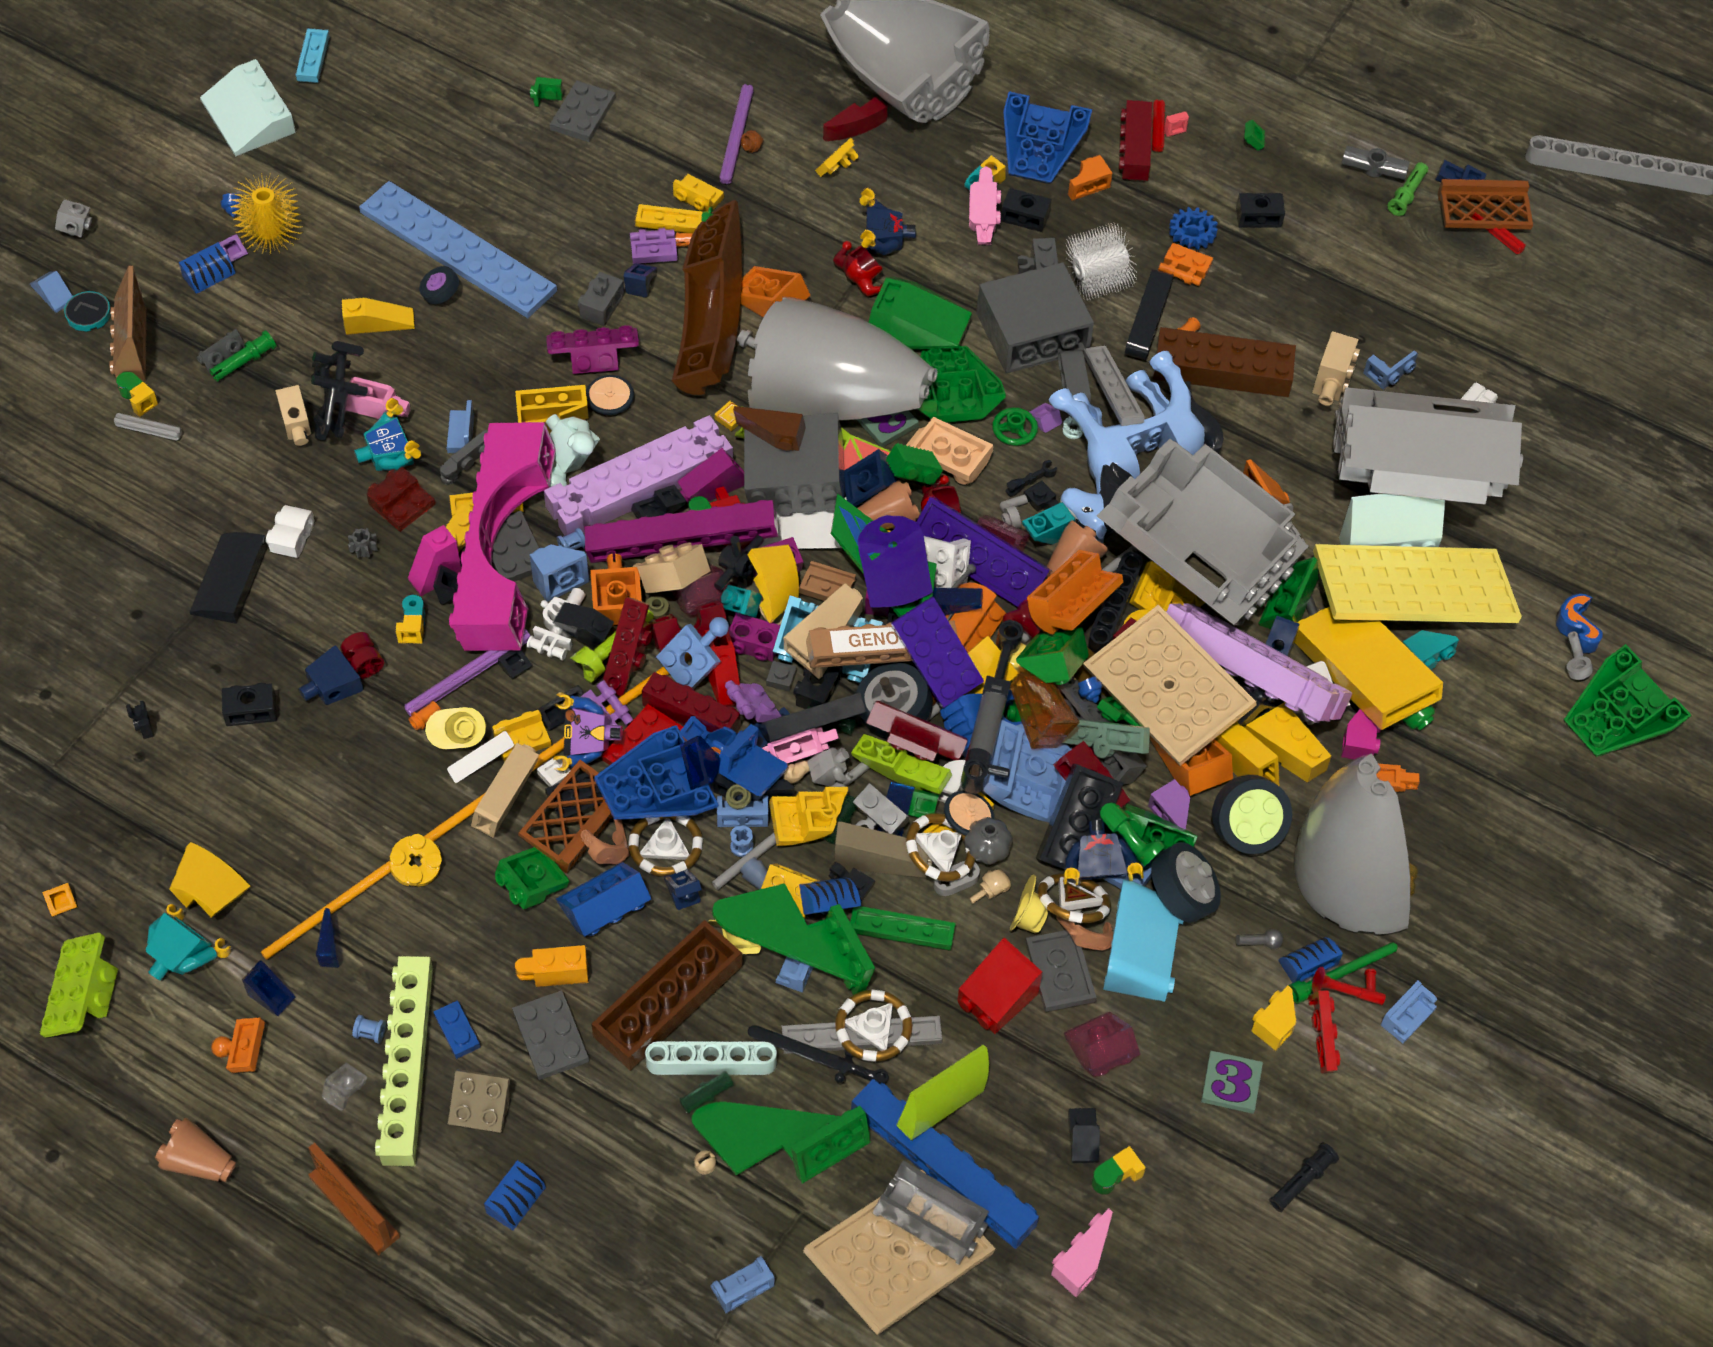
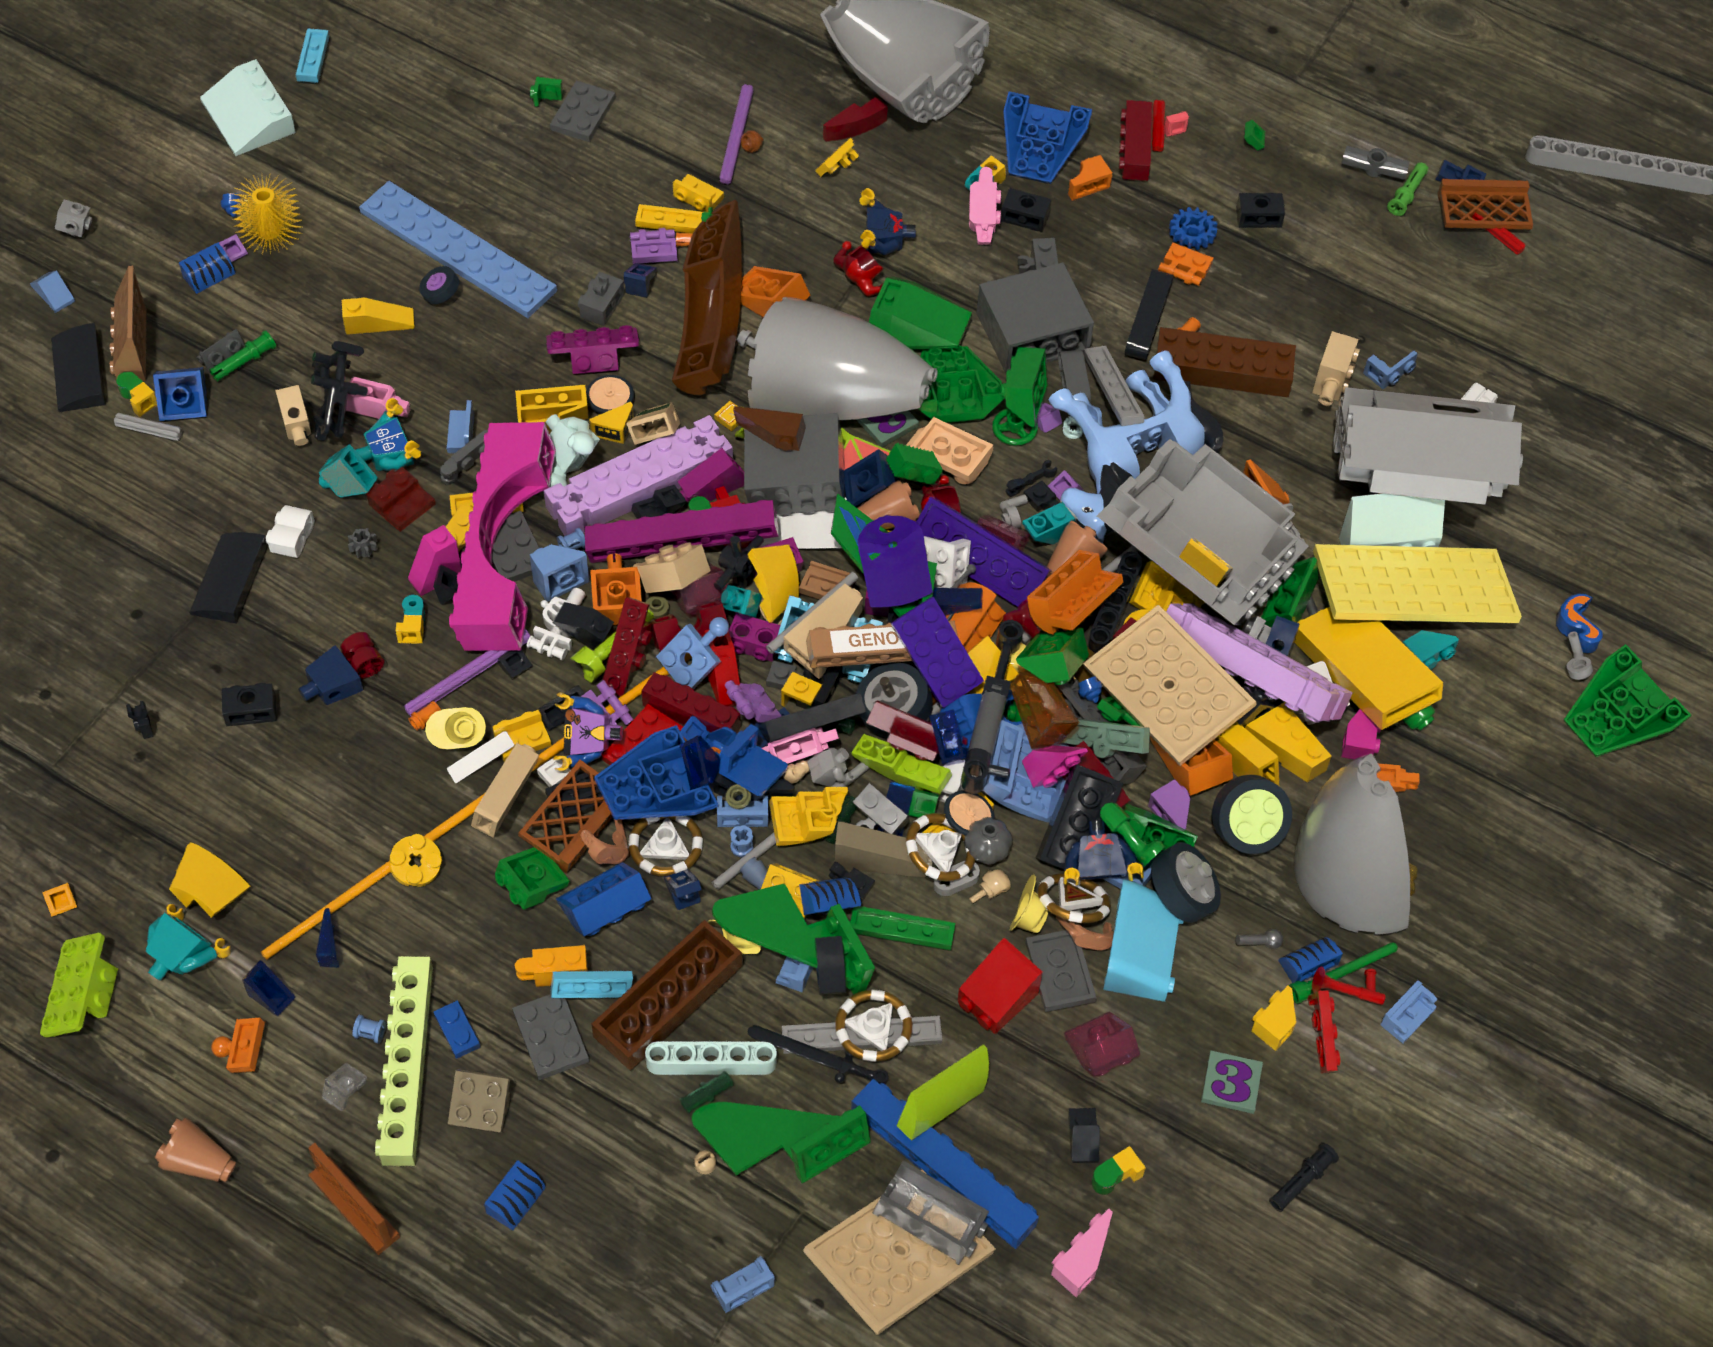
(78, 368): none -> black slope
(87, 311): black tile -> none
(180, 393): none -> blue slope
(347, 473): none -> teal torso
(590, 984): none -> medium azure plate
(612, 423): none -> yellow slope
(659, 422): none -> tan torso
(779, 640): none -> light grey piece
(799, 689): none -> yellow bracket
(830, 965): none -> black slope
(948, 736): none -> clear blue slope
(1026, 384): none -> green slope
(1050, 763): none -> dark pink slope
(1063, 482): none -> medium lavender slope
(1100, 261): white piece -> none
(1205, 562): none -> yellow slope
(1257, 629): none -> flat silver bracket

